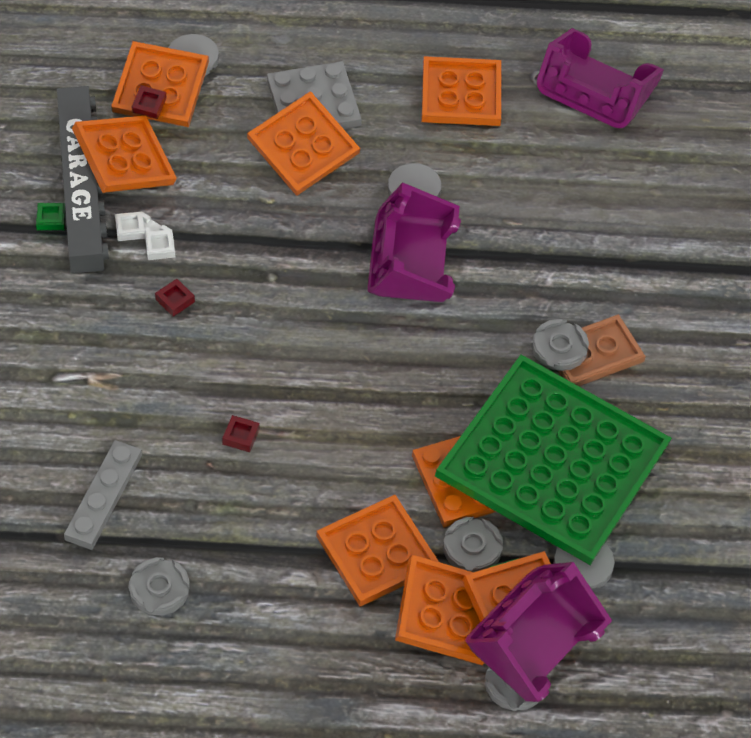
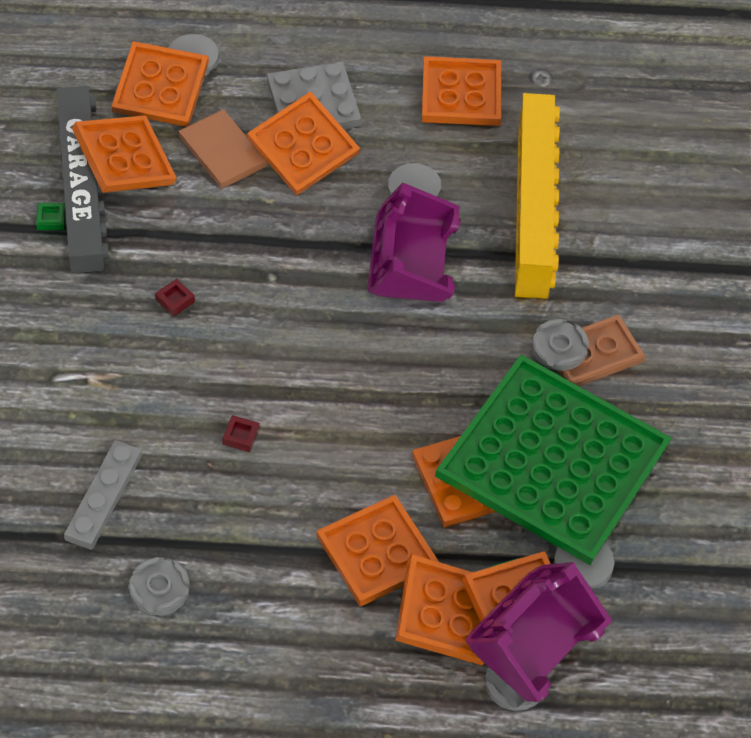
(140, 226): white tile -> none
(149, 102): dark red plate -> none
(222, 149): none -> nougat tile
(473, 544): light grey tile -> none
(537, 197): none -> yellow brick
(591, 85): magenta windscreen -> none

